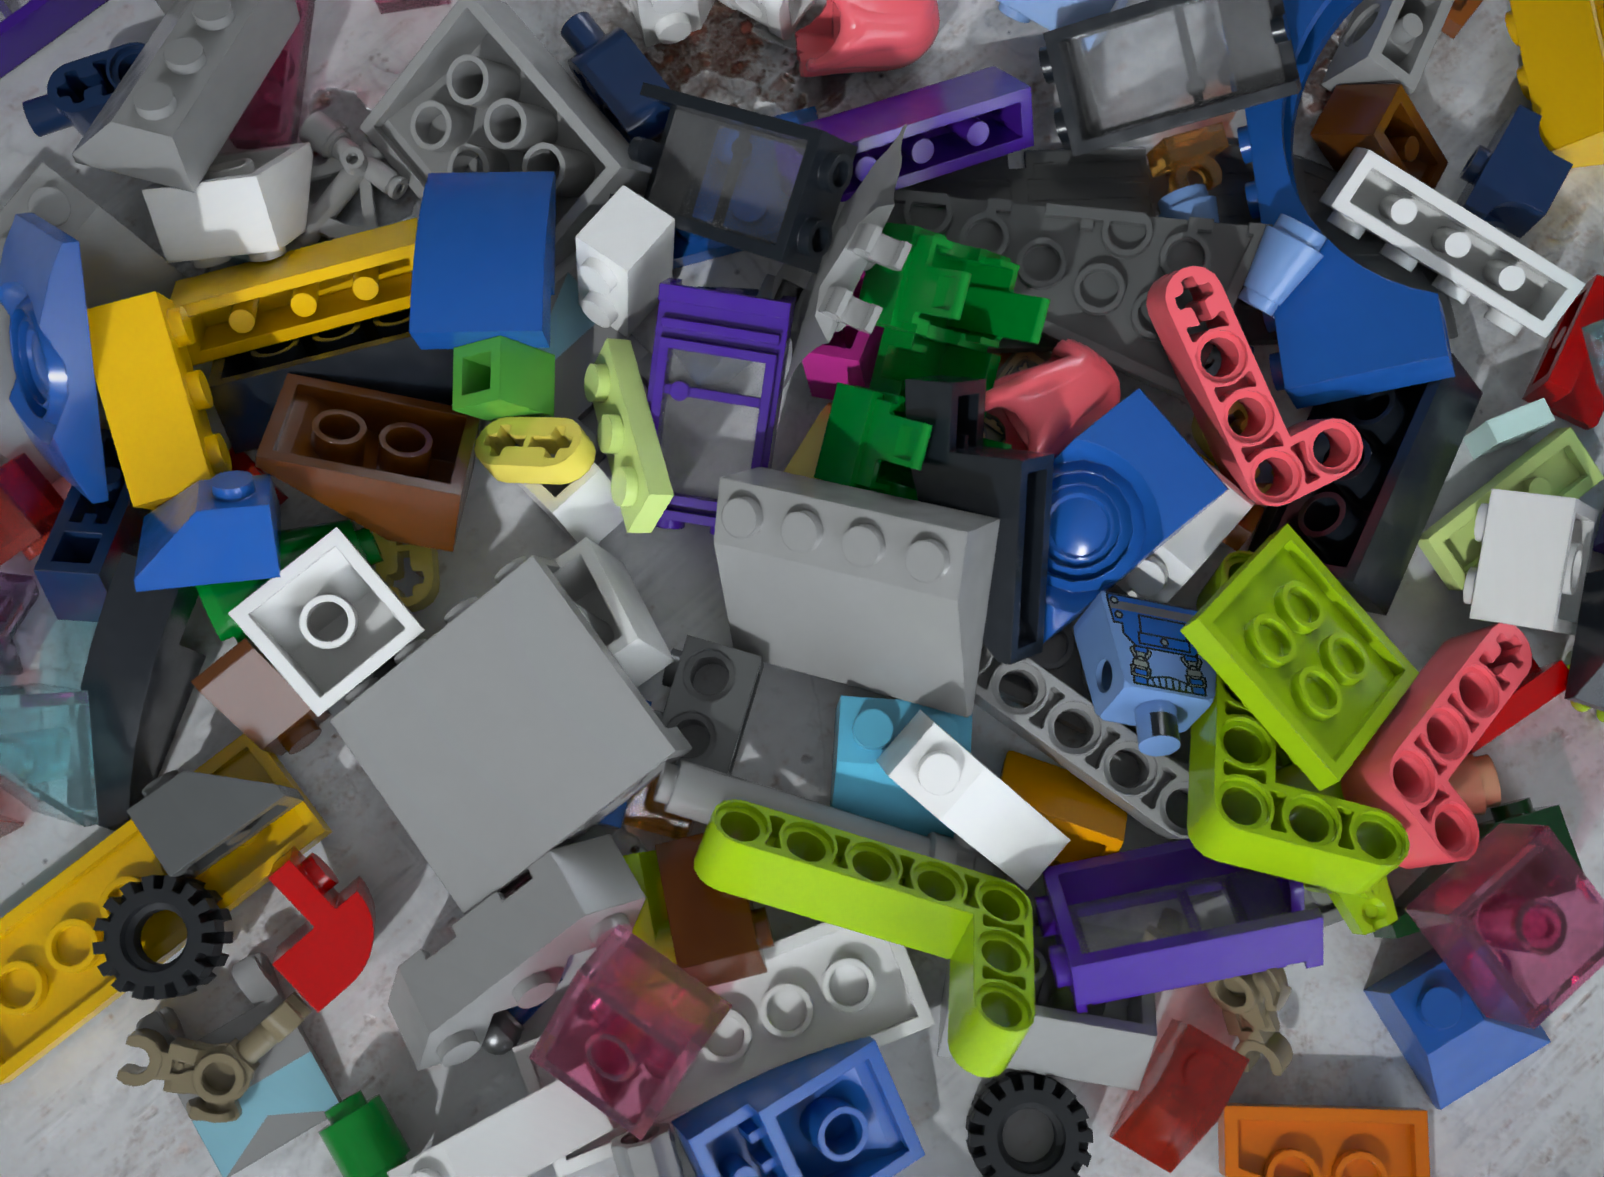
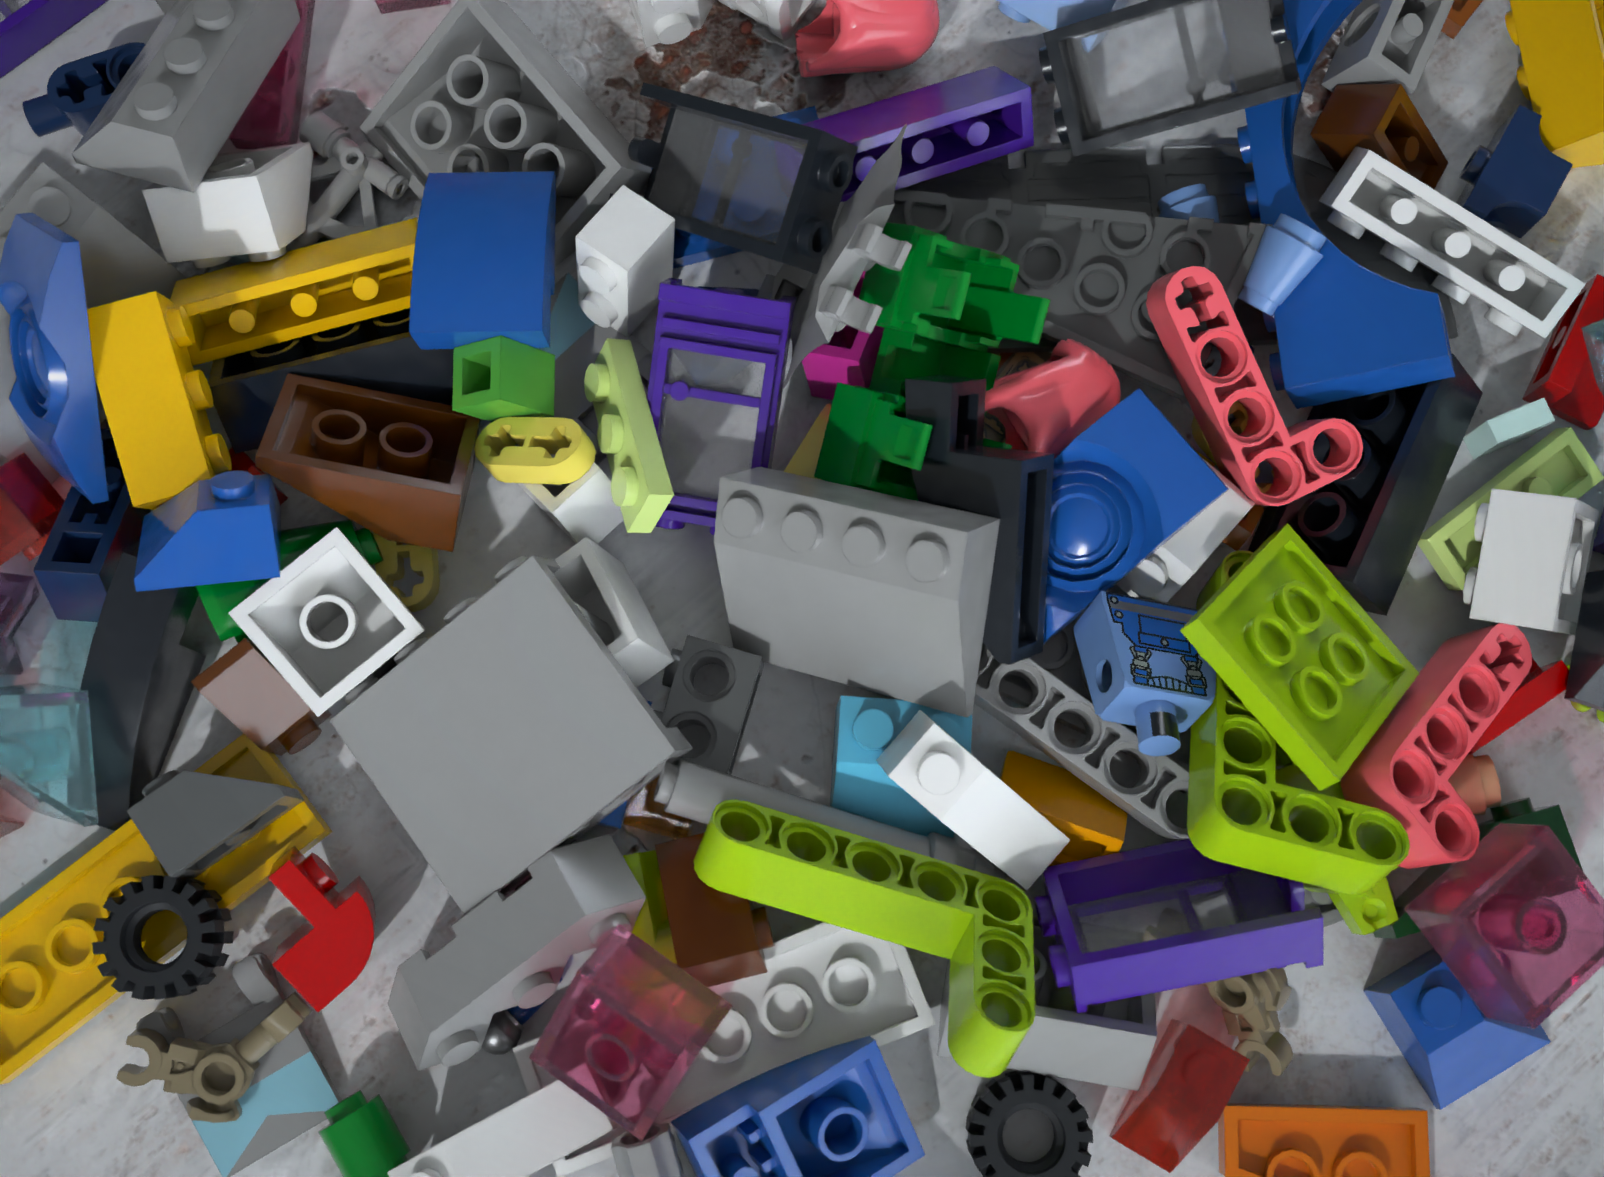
(612, 76): dark blue piece -> none
(1189, 152): clear orange tile -> none

